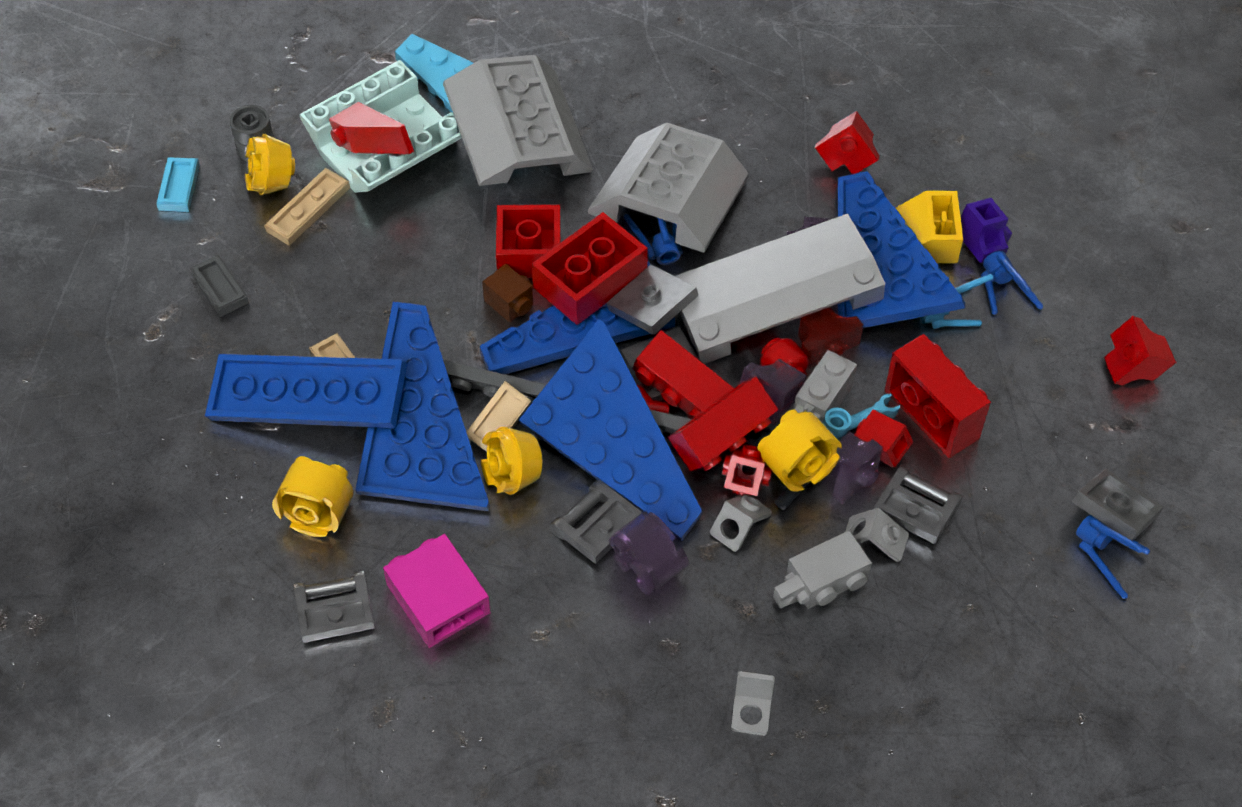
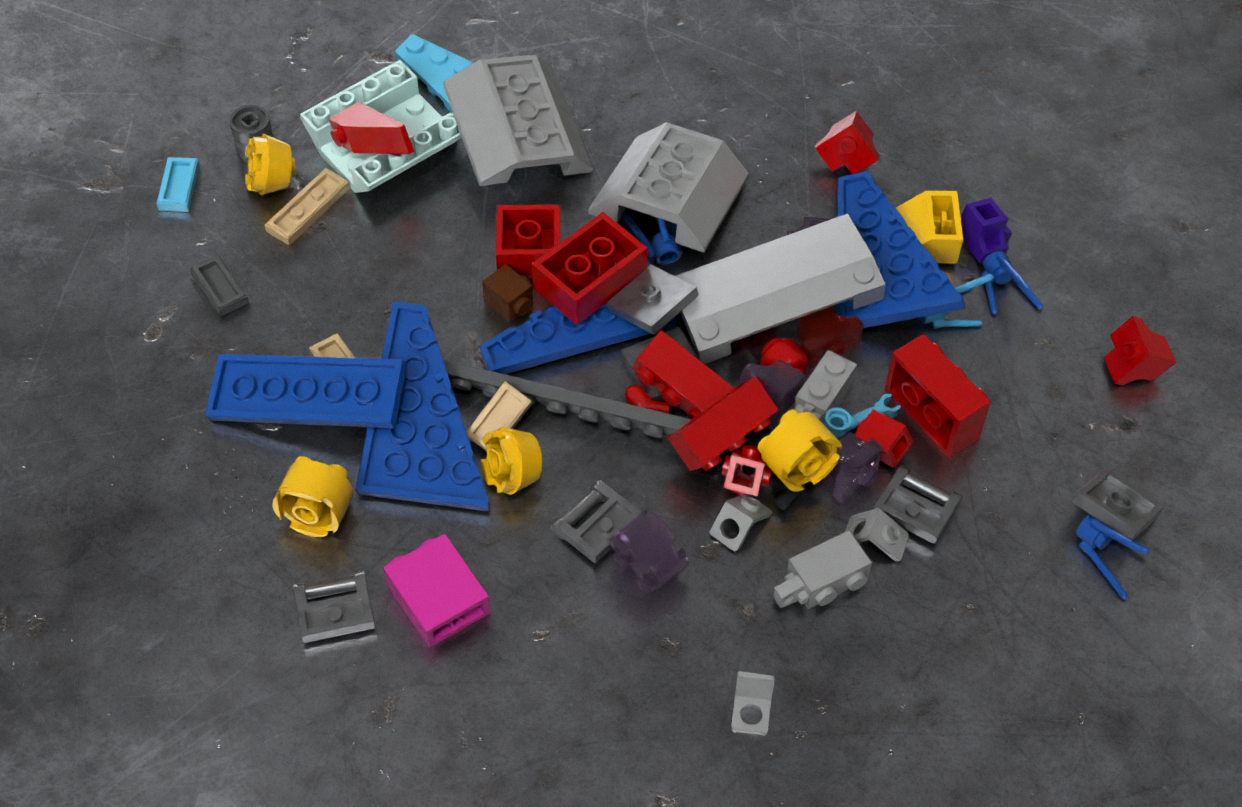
(606, 428): blue wing -> none

